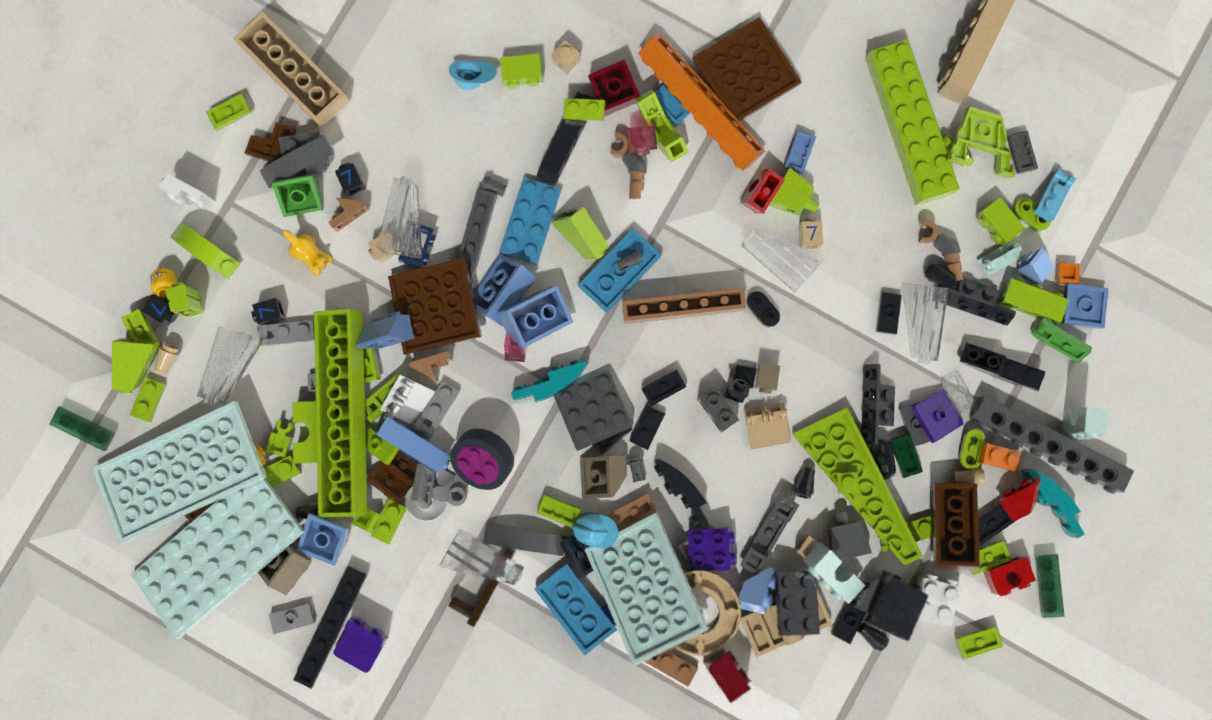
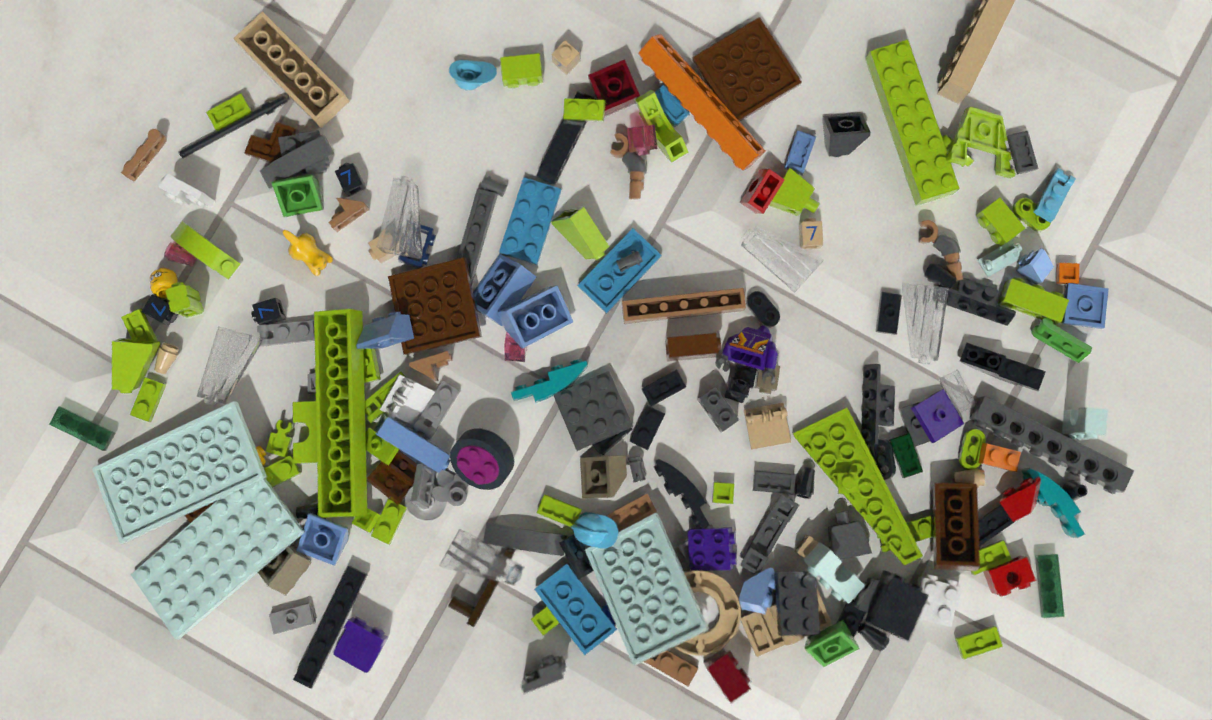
(144, 155): none -> medium nougat plate
(178, 254): none -> clear pink cone
(267, 108): none -> black bar
(545, 620): none -> lime plate
(549, 671): none -> dark grey plate
(692, 347): none -> reddish brown brick
(723, 493): none -> lime plate
(751, 349): none -> dark purple torso
(773, 482): none -> dark grey plate
(831, 644): none -> bright green slope
(844, 133): none -> black slope
(1075, 489): none -> black cone

